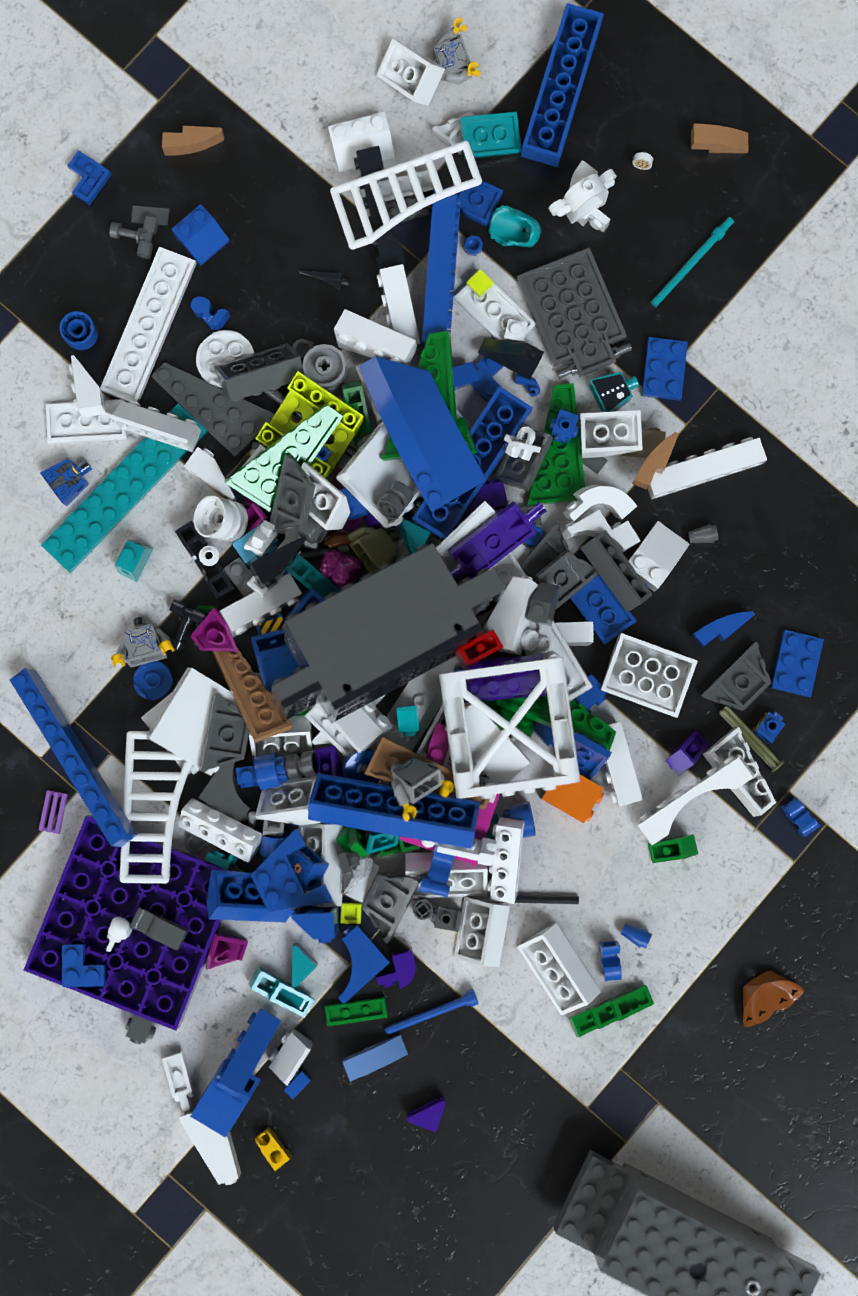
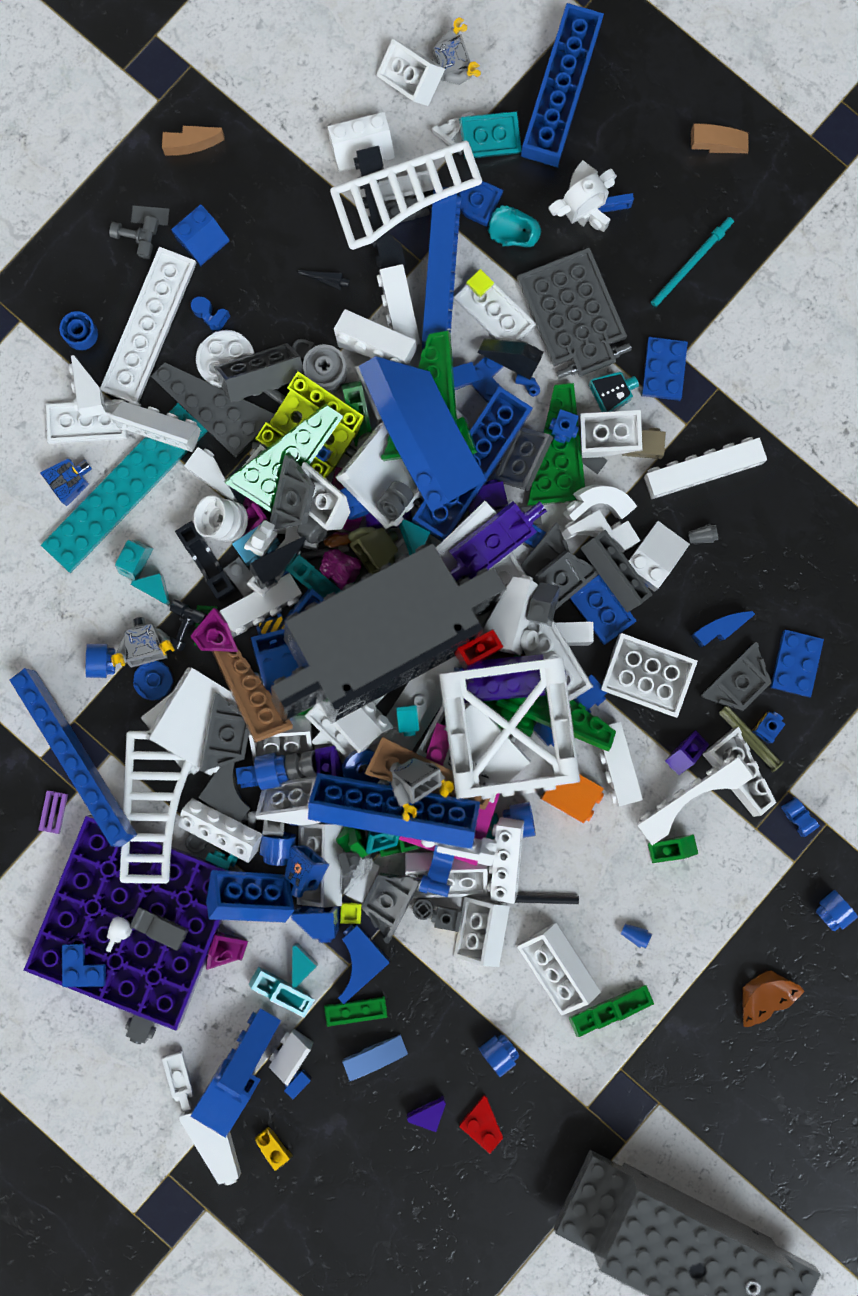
(93, 177): blue plate -> none
(99, 661): none -> blue piece
(153, 586): none -> teal slope
(215, 558): white plate -> none
(279, 883): blue wing -> none
(404, 970): dark purple brick -> none
(468, 999): blue piece -> none
(473, 245): blue tile -> none
(482, 1125): none -> red wing
(499, 1054): none -> blue piece
(515, 330): white plate -> none
(522, 447): white hips -> none
(589, 755): blue plate -> none
(610, 961): blue leg -> none
(617, 203): none -> blue tile
(643, 160): white tile -> none
(655, 462): medium nougat slope -> none
(836, 911): none -> blue piece

